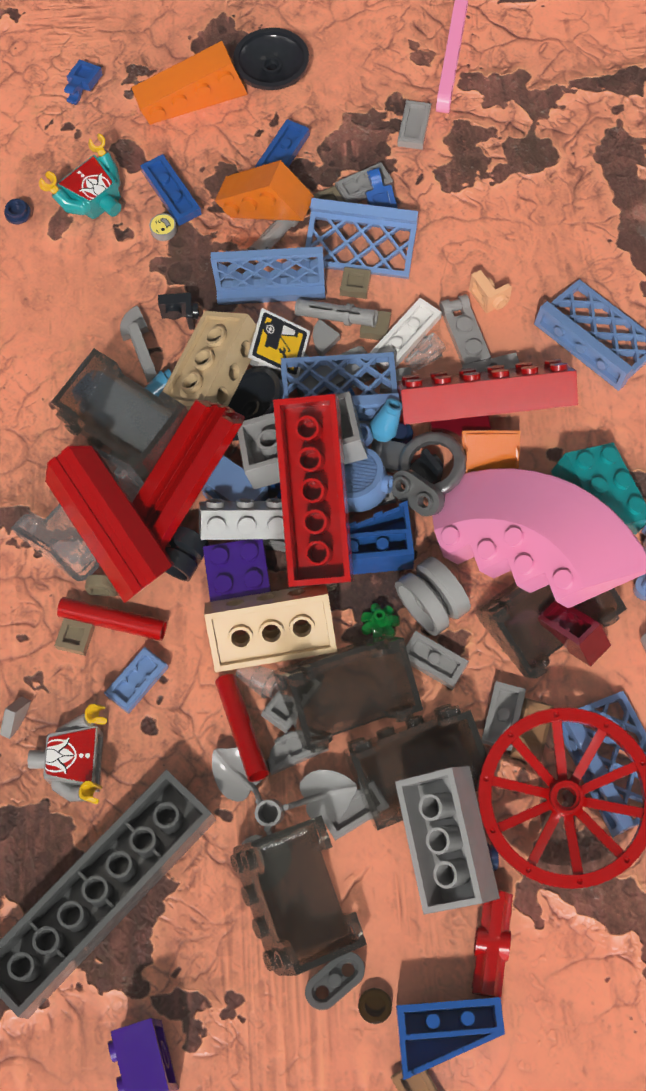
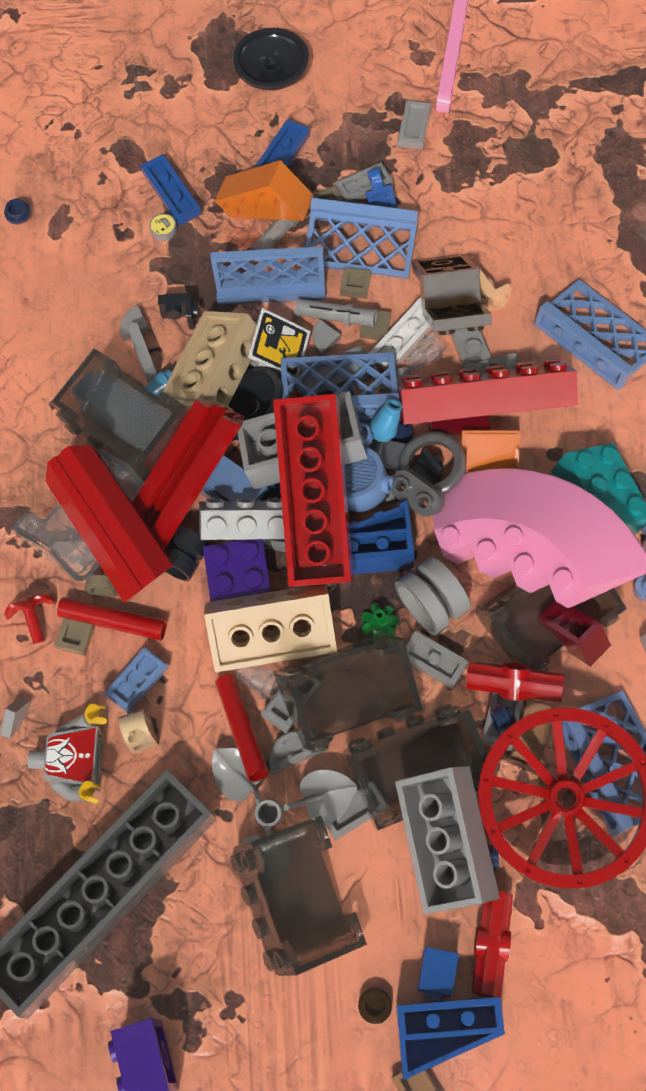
(27, 605): none -> red plant
(82, 76): blue plate -> none
(90, 187): torso -> none
(138, 731): none -> tan leg
(190, 85): orange wedge -> none
(335, 981): dark grey plate -> none
(437, 974): none -> blue brick
(451, 294): none -> bracket
(502, 717): none -> dark blue plate
(515, 681): none -> red piece

